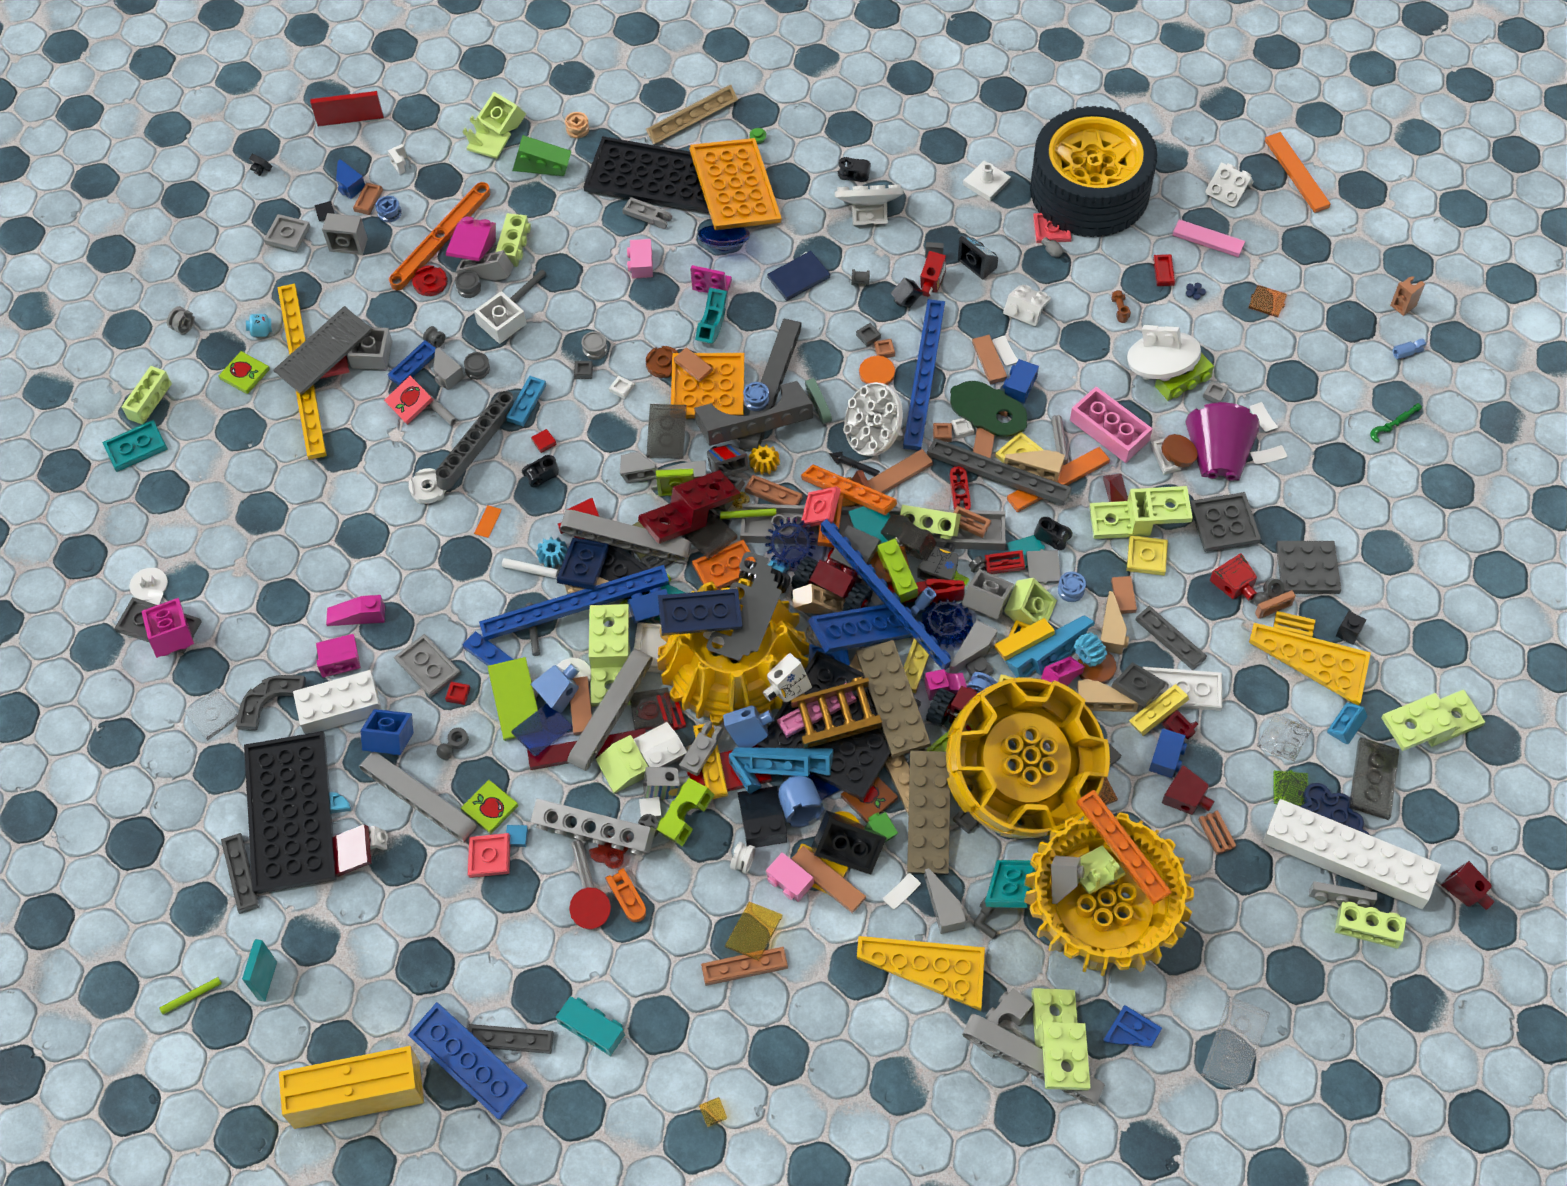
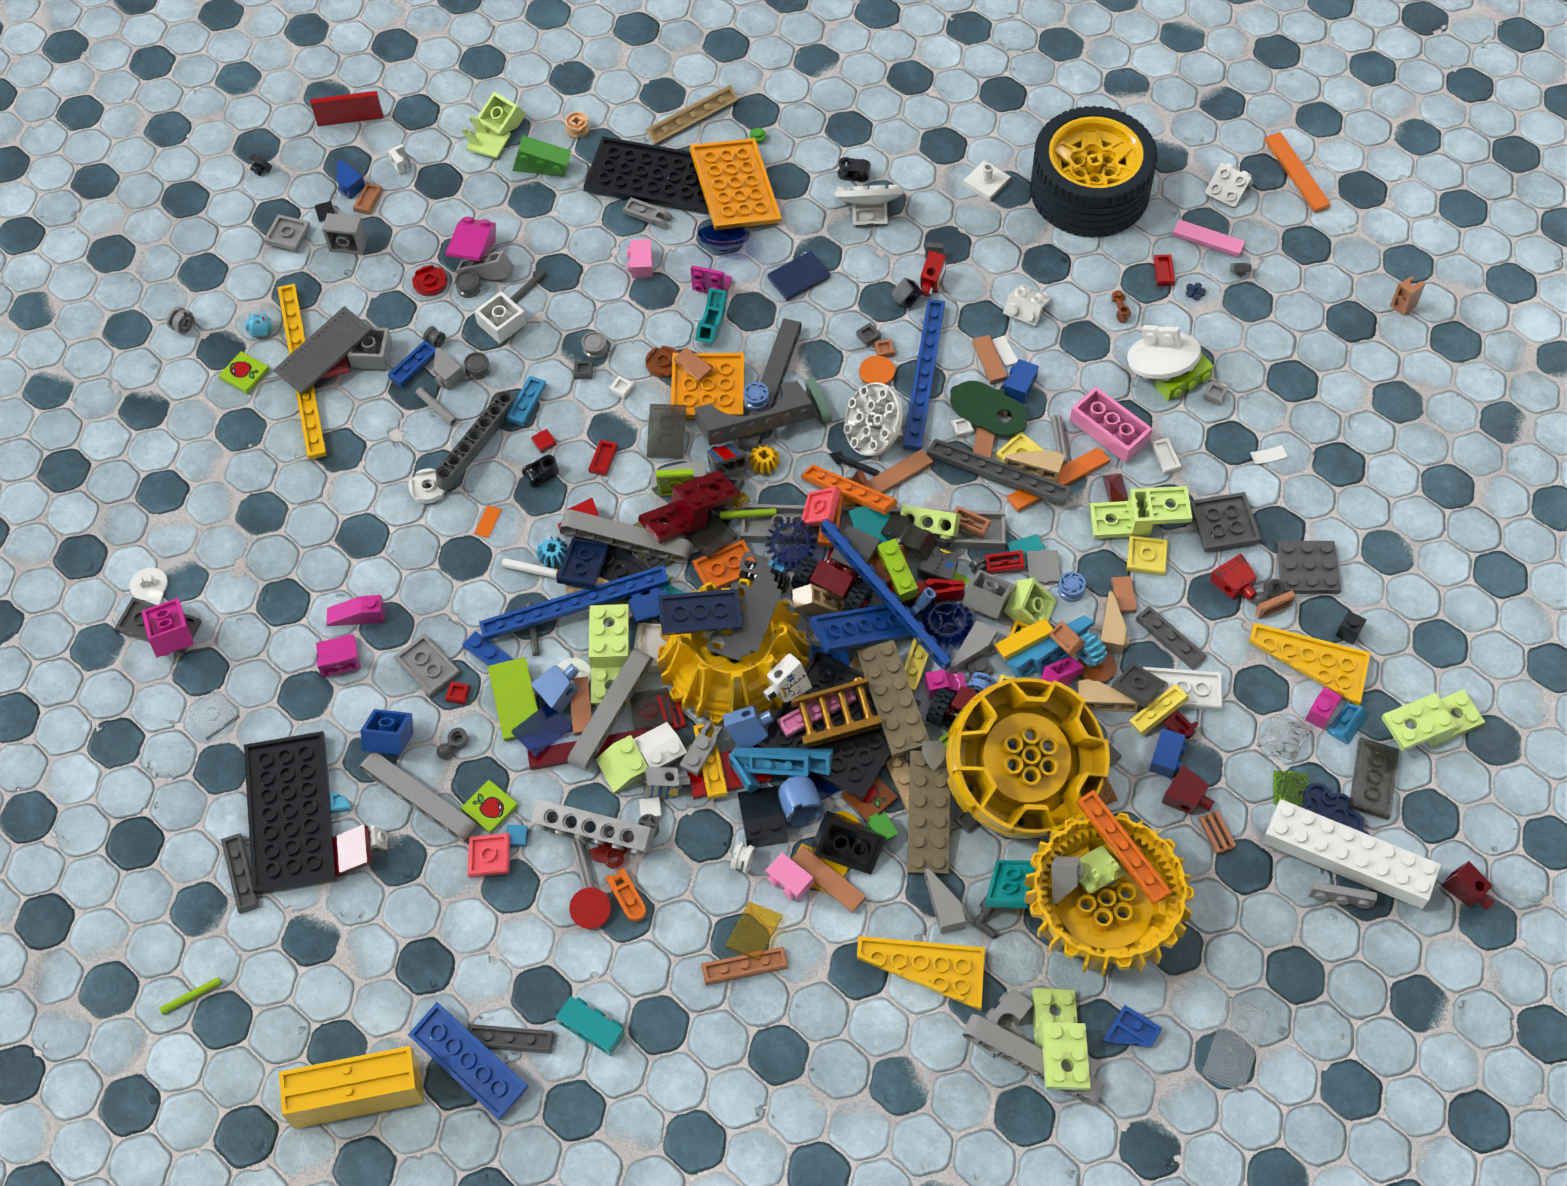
(134, 445): teal tile -> none
(146, 395): yellowish green brick -> none
(257, 697): dark grey plate -> none
(259, 970): teal tile -> none
(336, 702): white brick -> none
(387, 208): medium blue wheel -> none
(408, 400): coral tile -> none
(433, 244): orange beam -> none
(514, 237): yellowish green brick -> none
(603, 458): none -> red tile
(636, 467): light grey slope -> none
(691, 796): lime arch -> none
(713, 1112): clear yellow tile -> none
(772, 492): nougat tile -> none
(860, 277): dark grey bush -> none
(901, 891): white sticker -> none
(933, 753): none -> light grey tile
(942, 431): nougat tile -> none
(963, 484): red beam -> none
(976, 257): black slope -> none
(1046, 229): coral tile -> none
(1051, 532): black piece -> none
(1052, 247): light grey cylinder -> none
(1066, 638): none -> nougat tile
(1179, 450): dark orange tile -> none
(1222, 438): magenta cone -> none
(1240, 268): none -> dark grey plate
(1265, 420): white sticker -> none
(1267, 301): clear orange piece -> none
(1294, 621): yellow tile -> none
(1323, 708): none -> dark pink arch
(1361, 930): yellowish green brick -> none
(1388, 427): green piece -> none
(1408, 349): medium blue bar -> none

